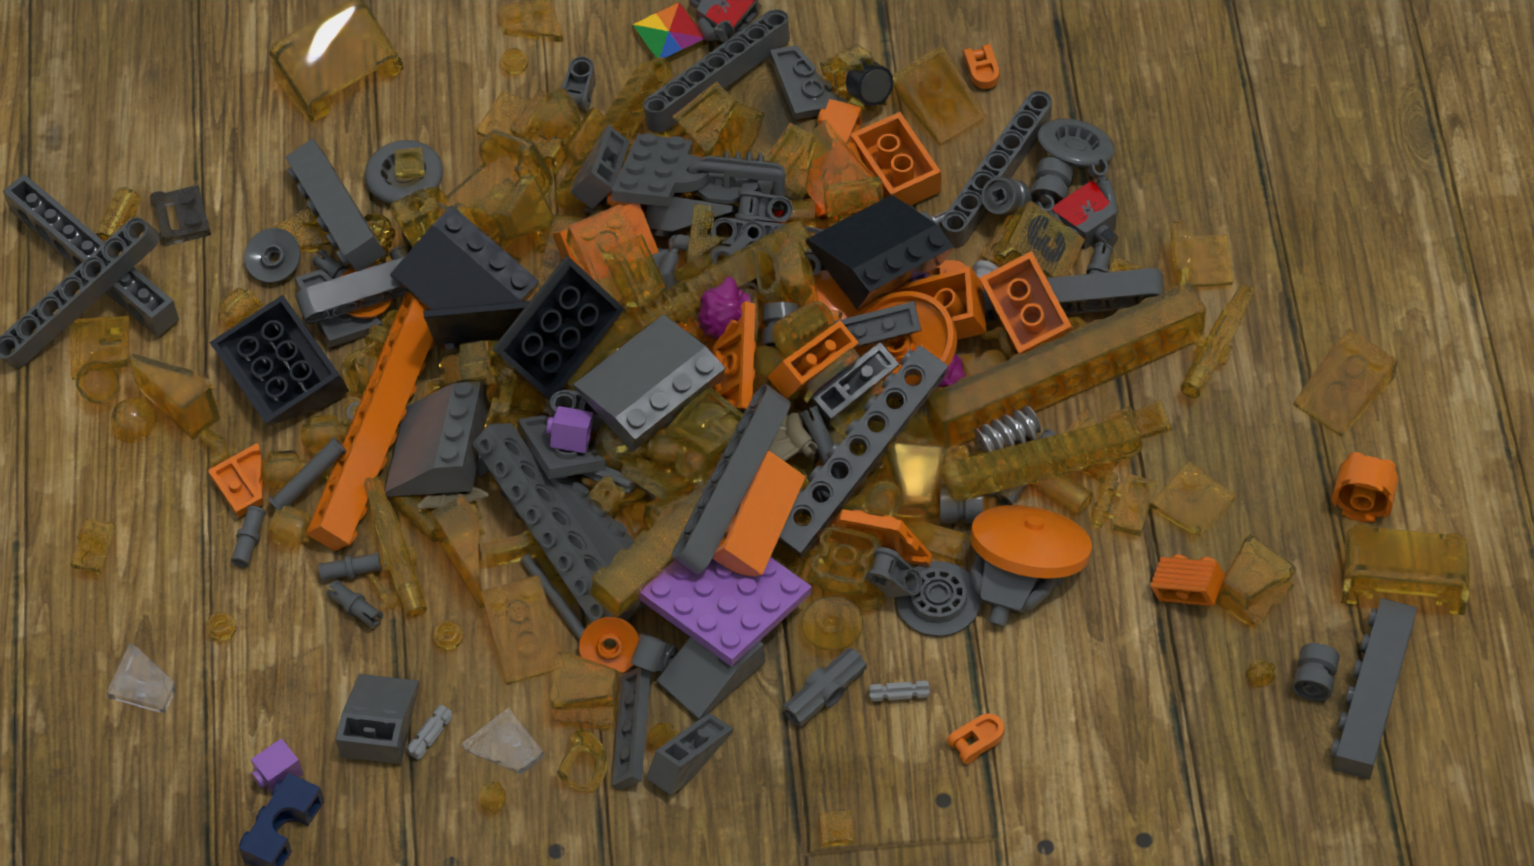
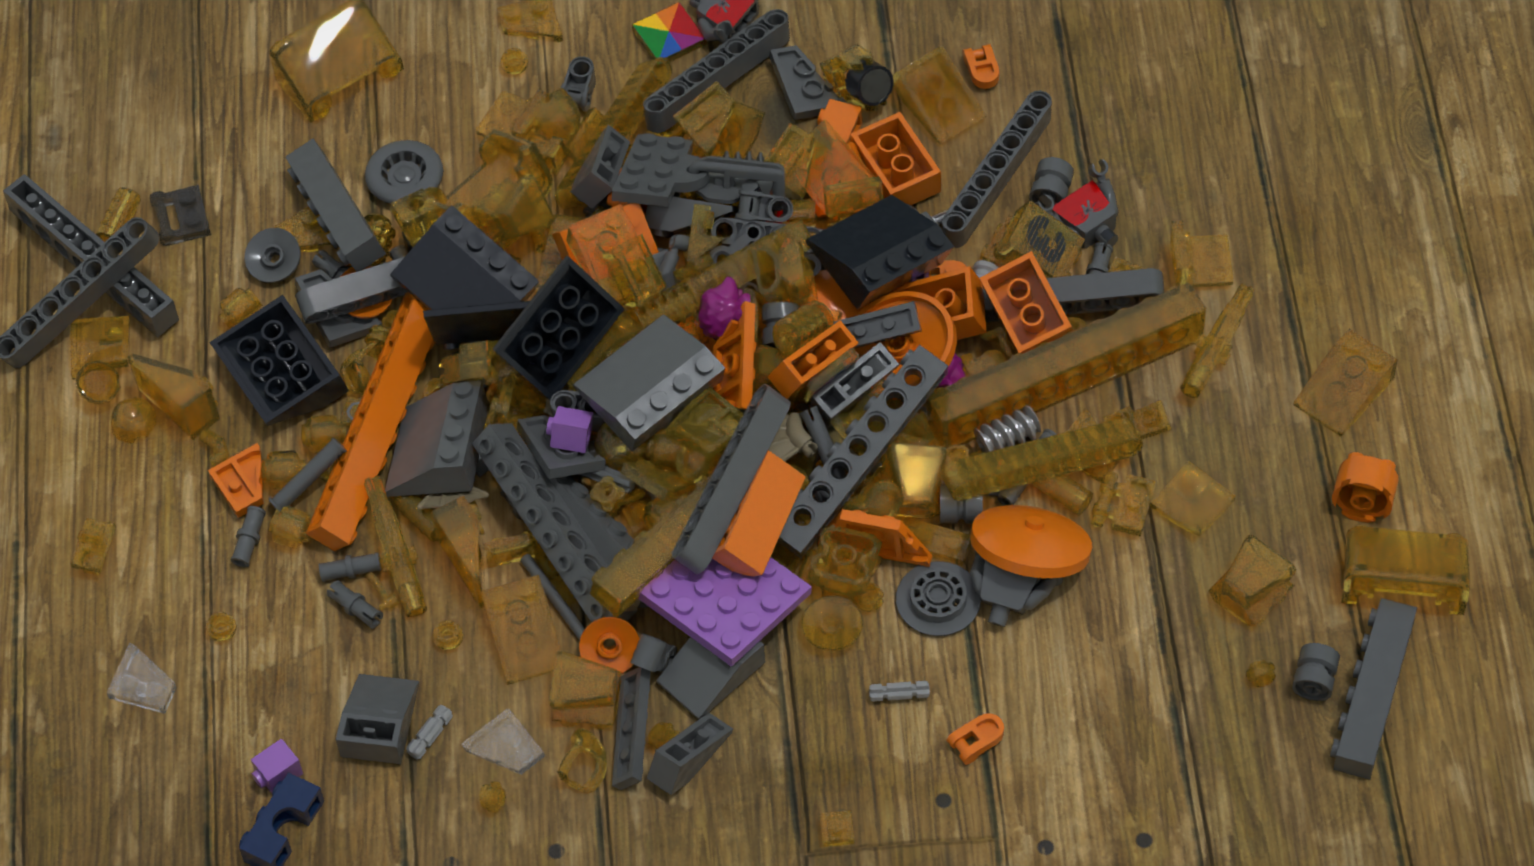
(409, 163): clear yellow plate -> none
(824, 687): dark grey piece -> none
(893, 574): dark grey piece -> none
(1005, 195): dark grey wheel -> none
(1076, 142): dark grey wheel -> none
(1187, 580): orange brick -> none

